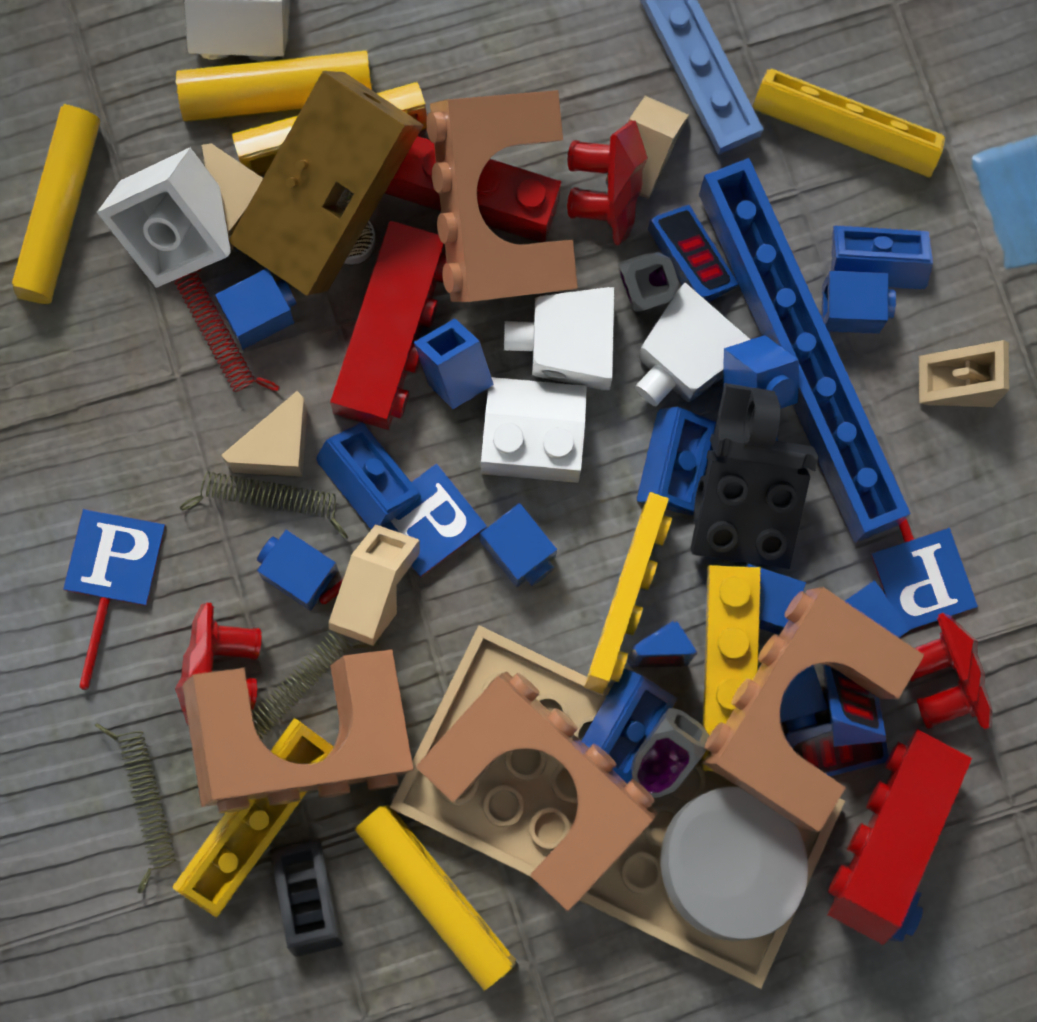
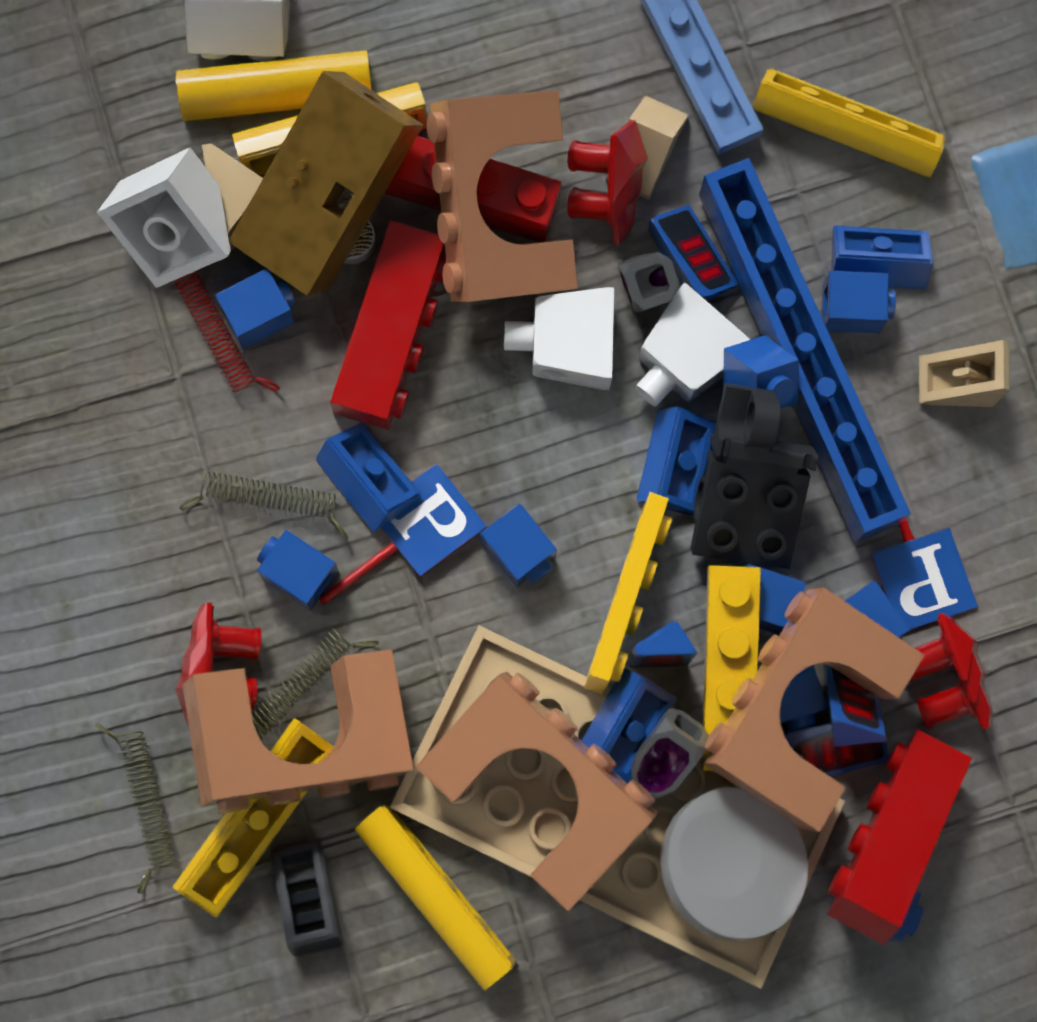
(55, 205): yellow brick -> none
(113, 561): blue piece -> none
(273, 444): tan slope -> none
(369, 585): tan slope -> none
(454, 363): blue brick -> none
(534, 430): white slope -> none

